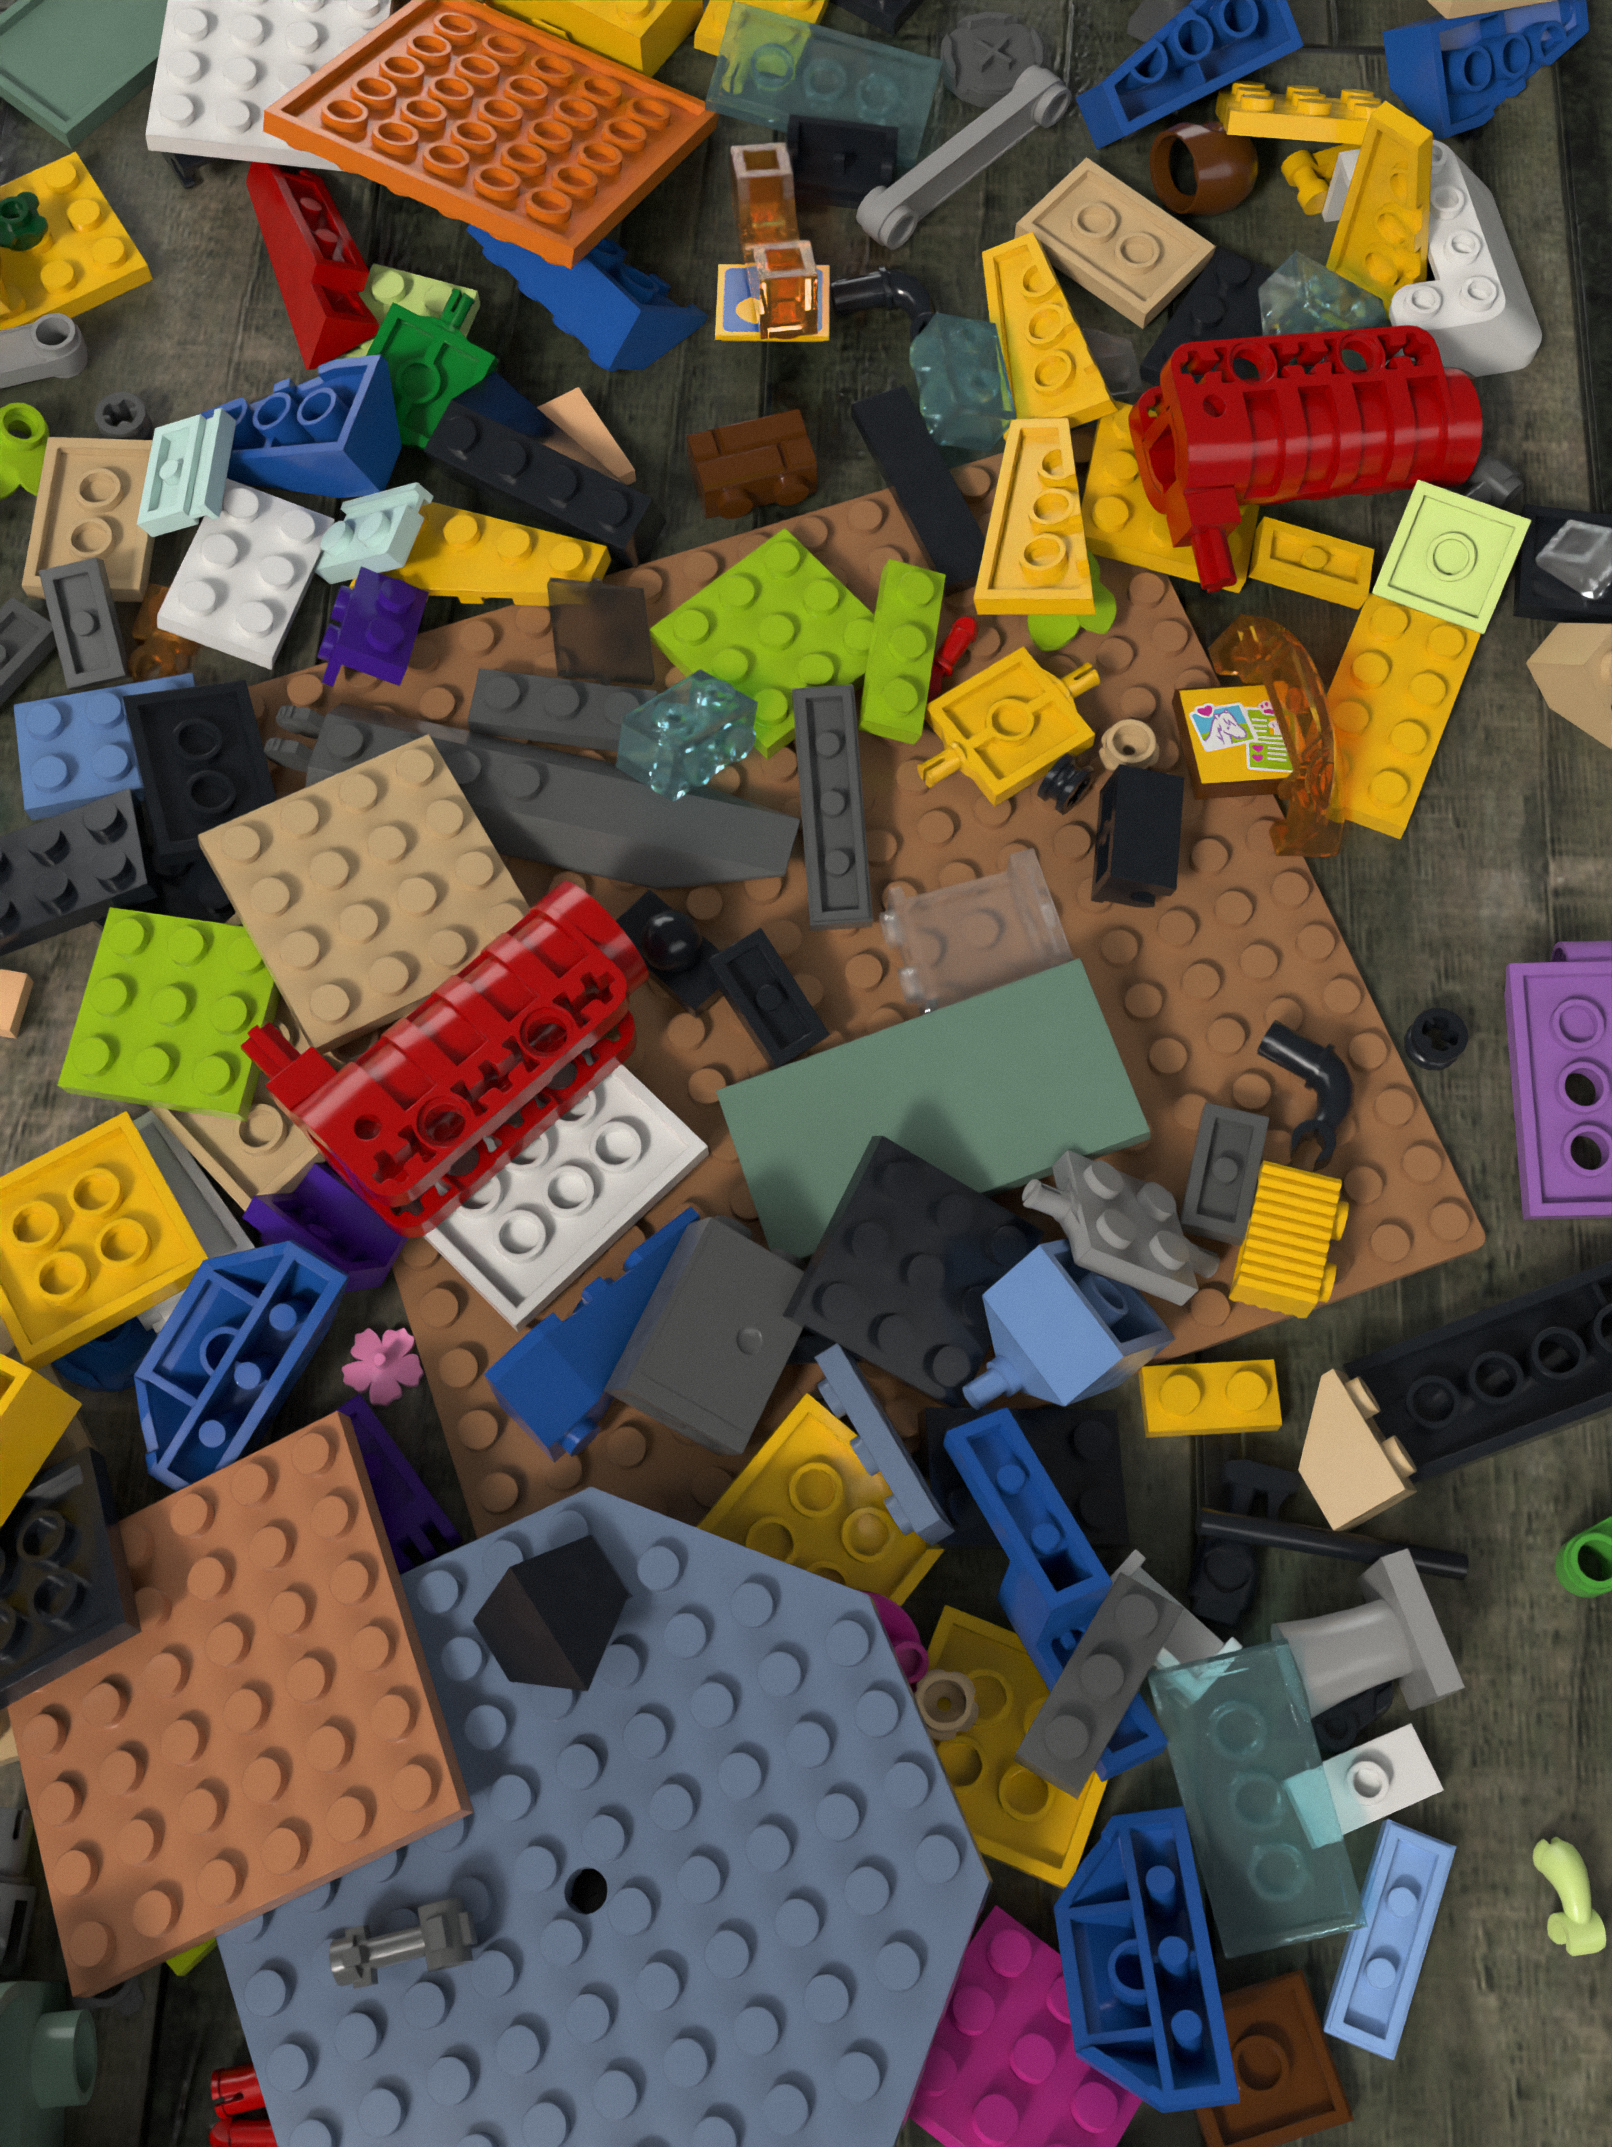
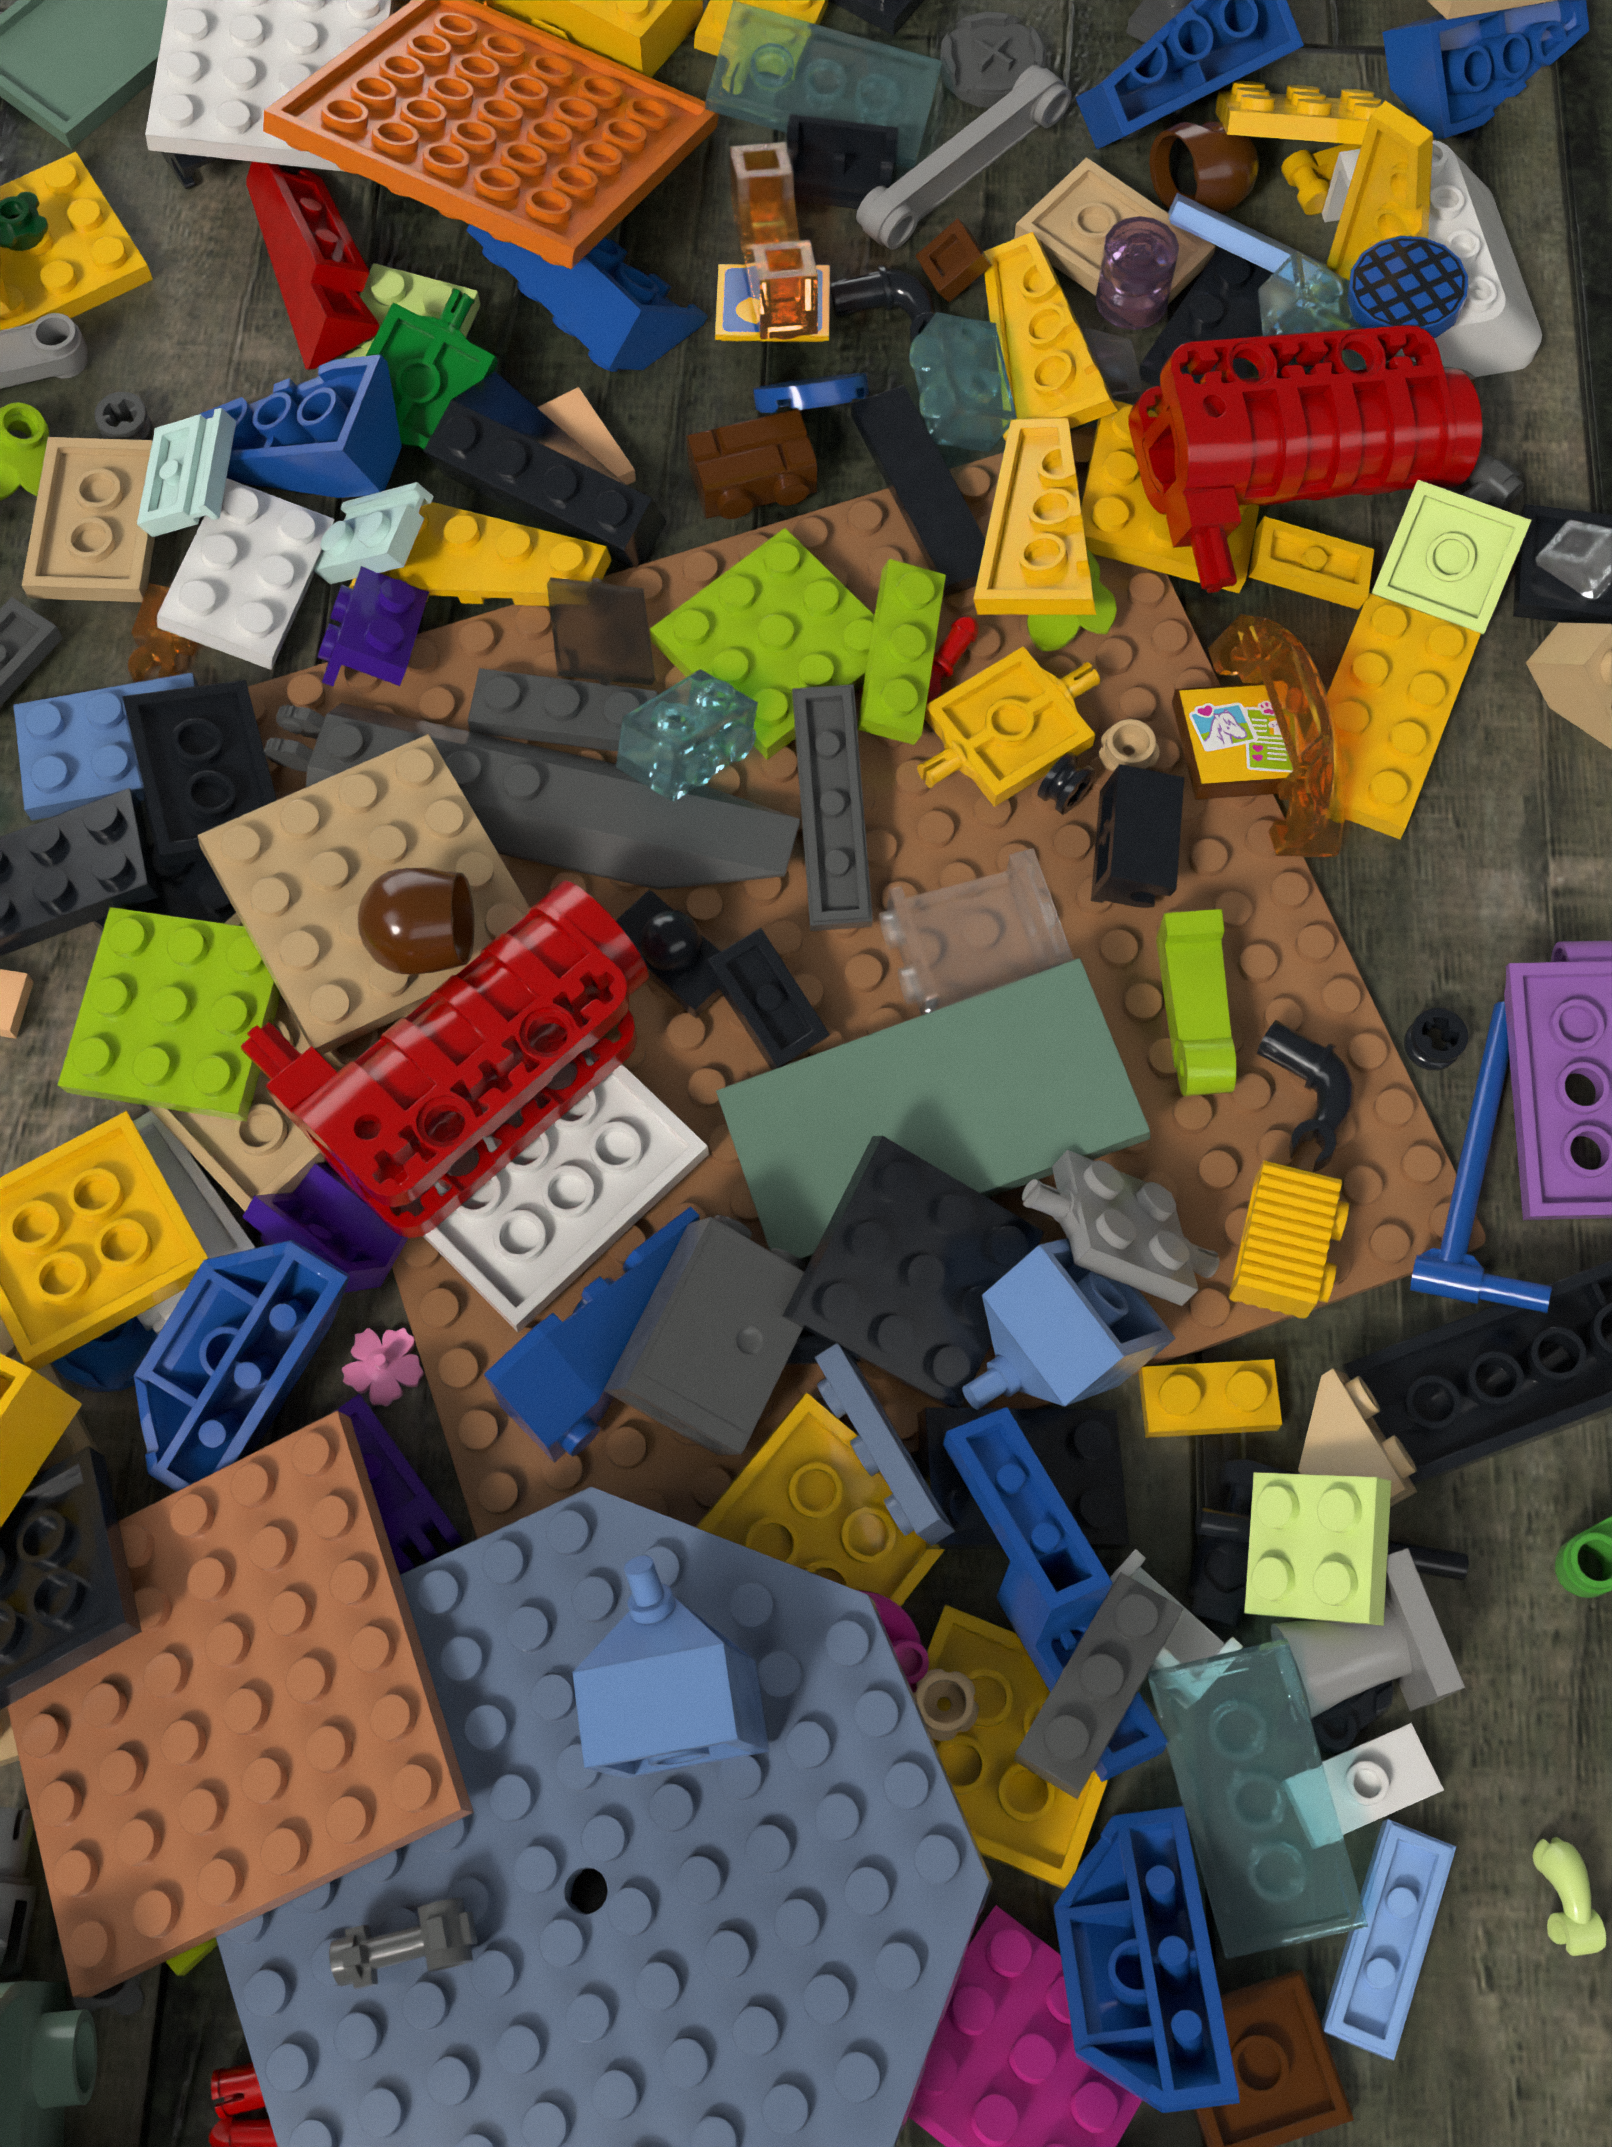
(85, 623): dark grey plate -> none
(409, 920): none -> reddish brown helmet
(554, 1615): black slope -> none
(665, 1688): none -> medium blue piece
(811, 392): none -> blue tile
(953, 260): none -> reddish brown plate
(1136, 272): none -> clear purple wheel
(1197, 1001): none -> lime leg
(1223, 1174): dark grey plate -> none
(1229, 234): none -> light blue tile
(1318, 1547): none -> yellowish green plate
(1408, 284): none -> tile
(1450, 1269): none -> blue bar

